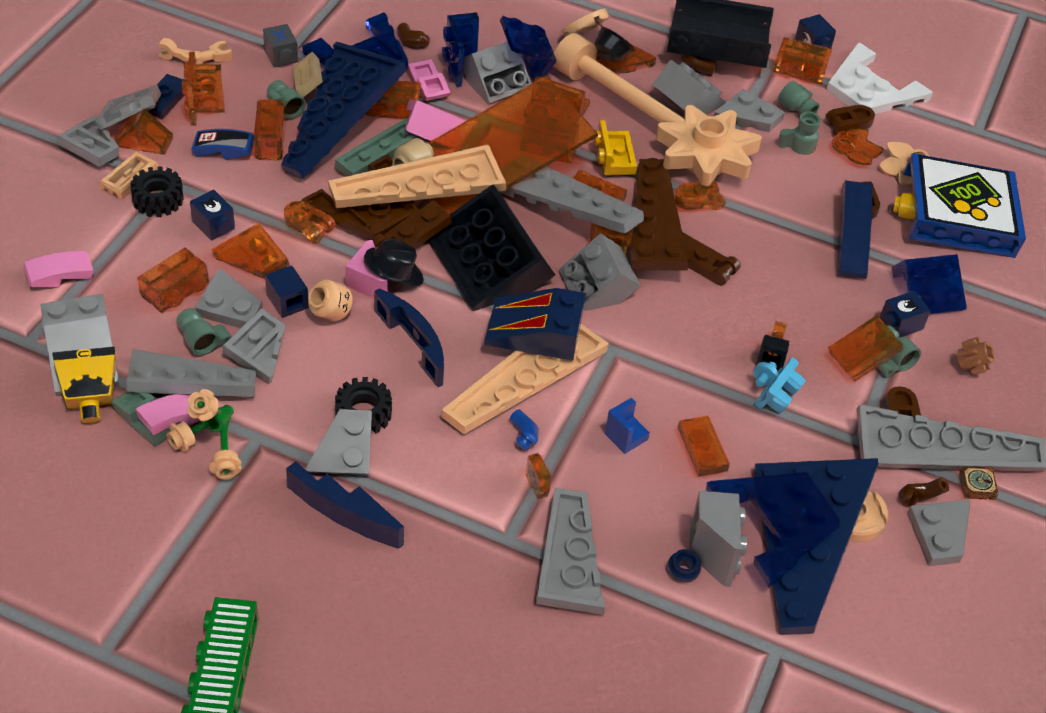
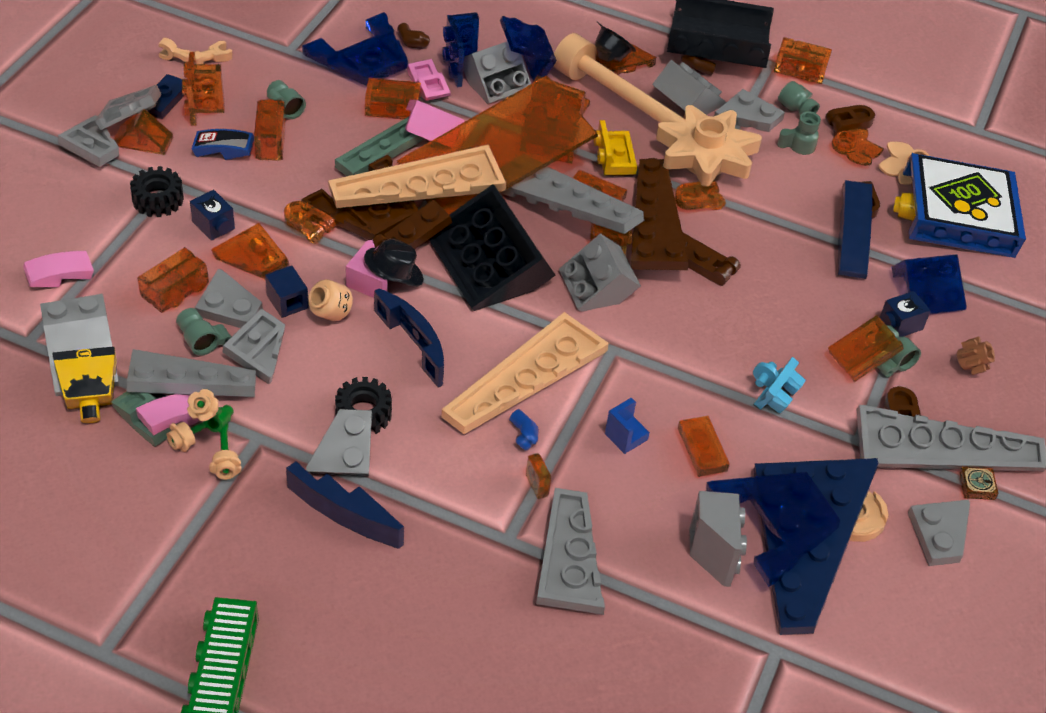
(122, 187): light nougat tile -> none
(280, 45): dark grey brick -> none
(307, 74): tan tile -> none
(350, 87): dark blue wing -> none
(412, 151): tan head -> none
(537, 322): dark blue slope -> none
(586, 23): light nougat tile -> none
(684, 558): dark blue plate -> none
(774, 347): black piece -> none
(815, 31): dark blue brick -> none
(860, 86): white wing -> none
(920, 492): reddish brown arm -> none

